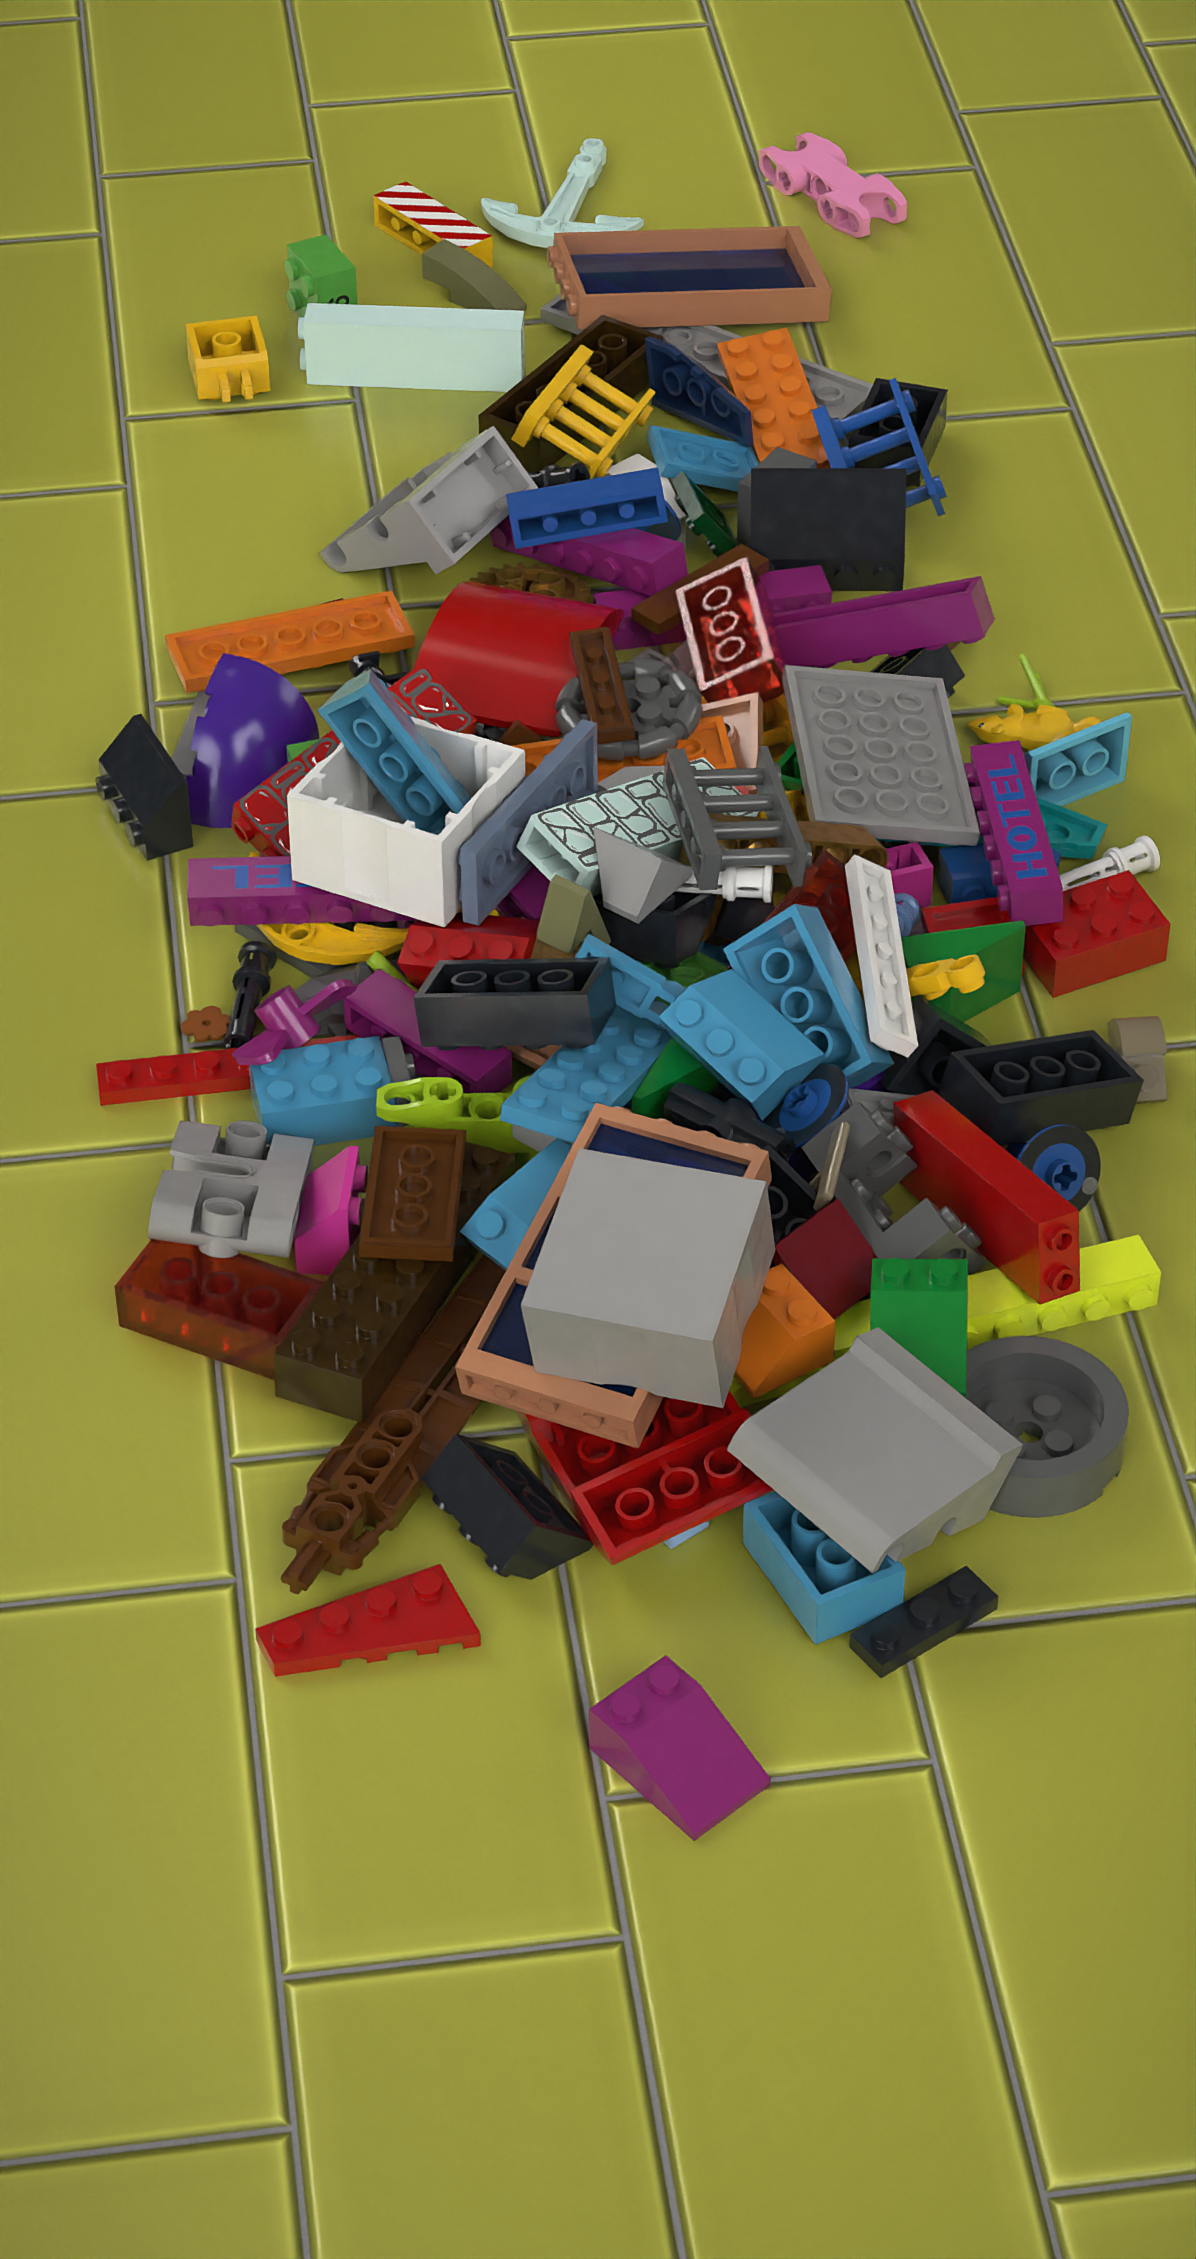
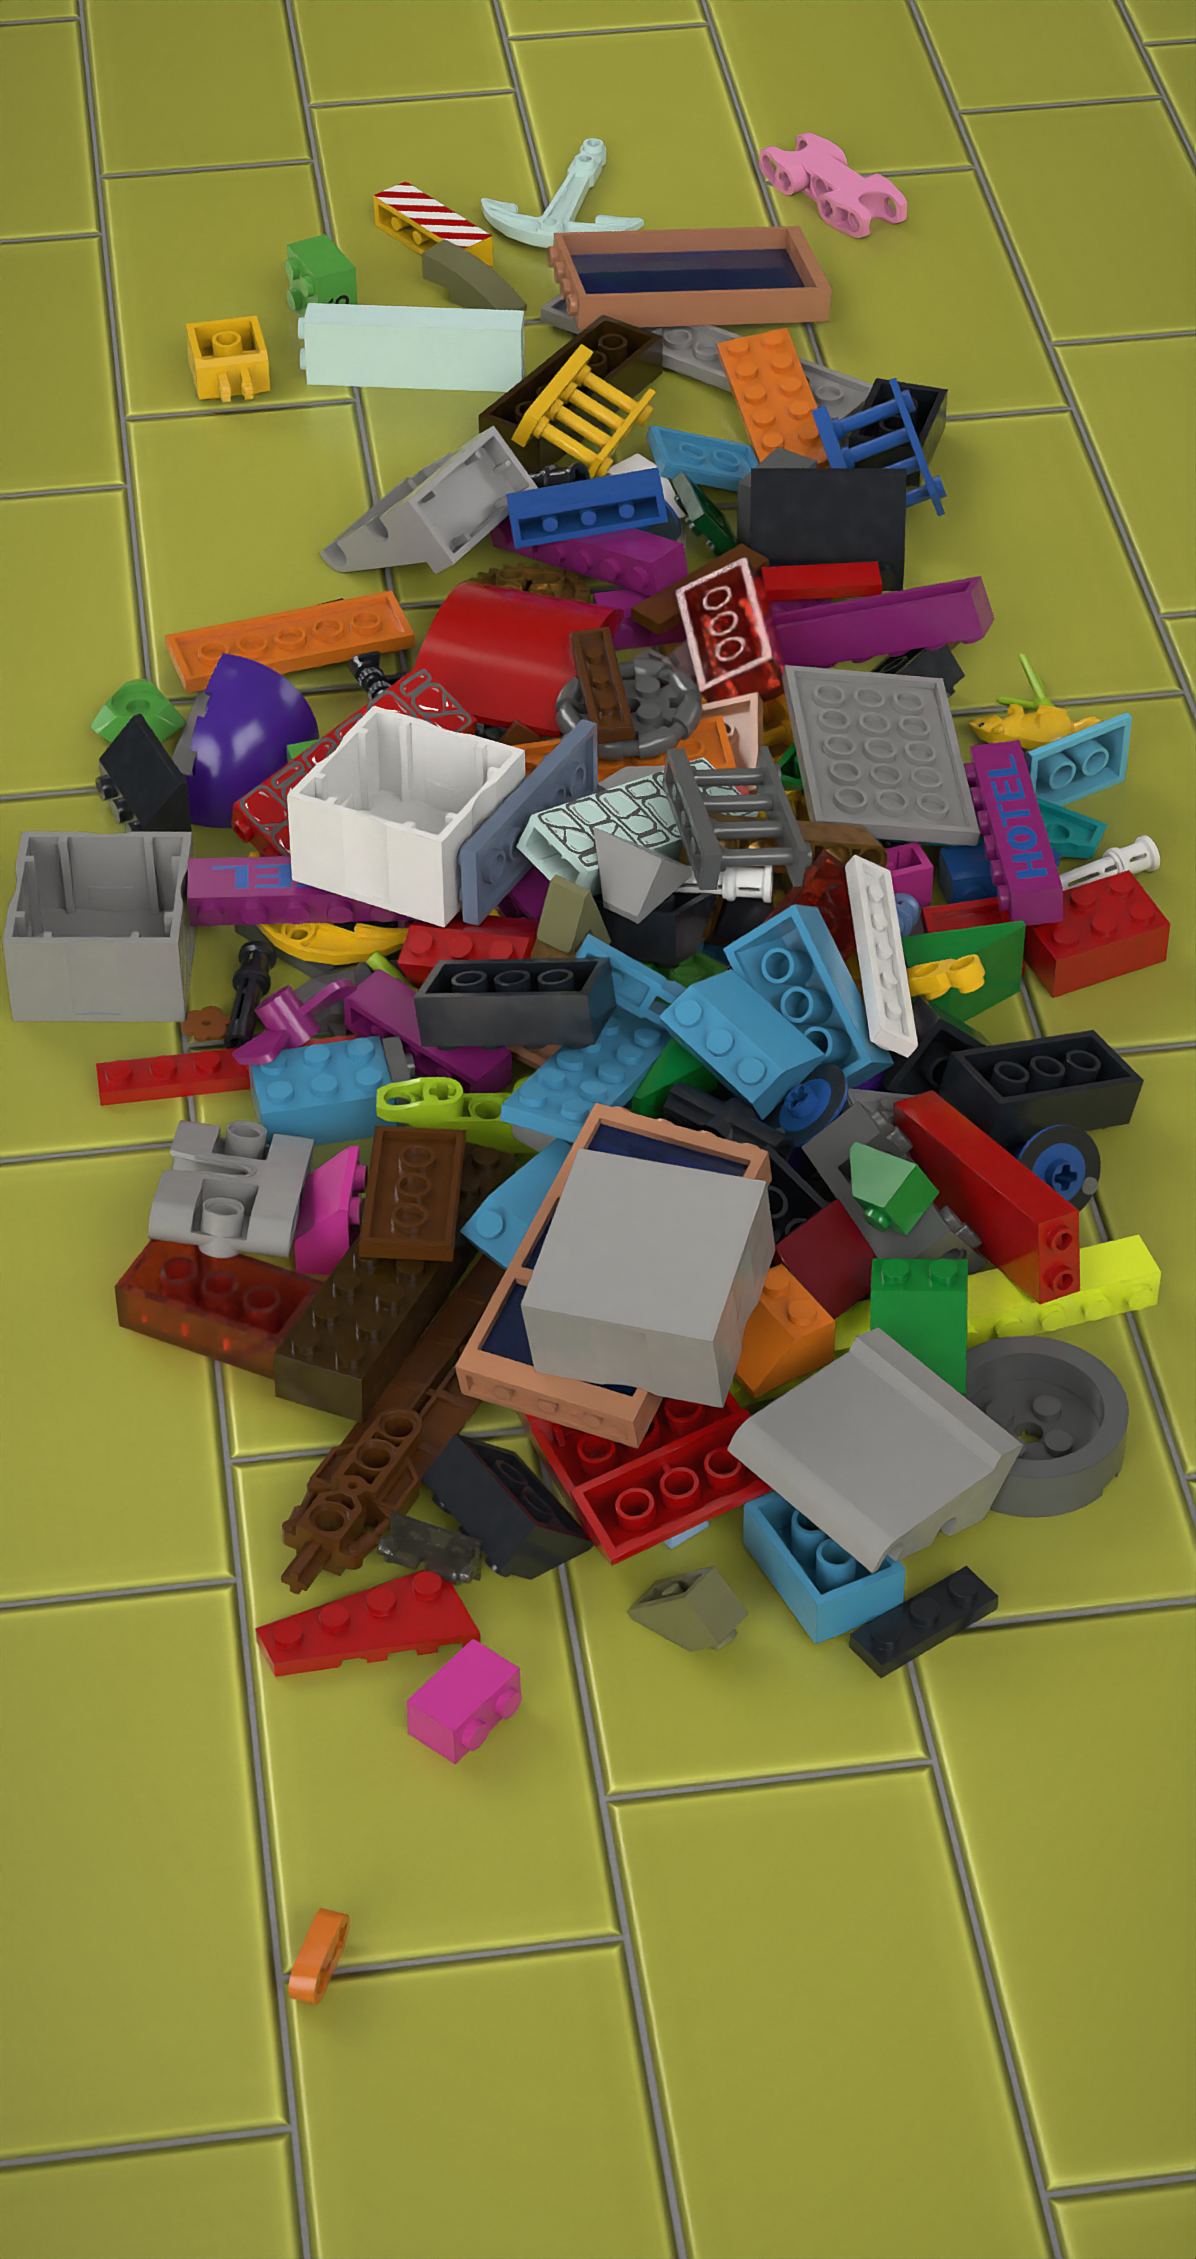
(100, 927): none -> light grey tile
(135, 698): none -> bright green hat
(318, 1956): none -> orange beam
(393, 753): dark azure slope -> none
(445, 1552): none -> clear smoke hinge
(464, 1701): none -> dark pink brick
(675, 1748): magenta slope -> none
(691, 1610): none -> olive slope
(695, 393): dark blue wedge -> none
(822, 581): none -> red tile
(828, 1176): dark tan piece -> none
(889, 1189): none -> green slope
(1143, 1047): dark tan brick -> none

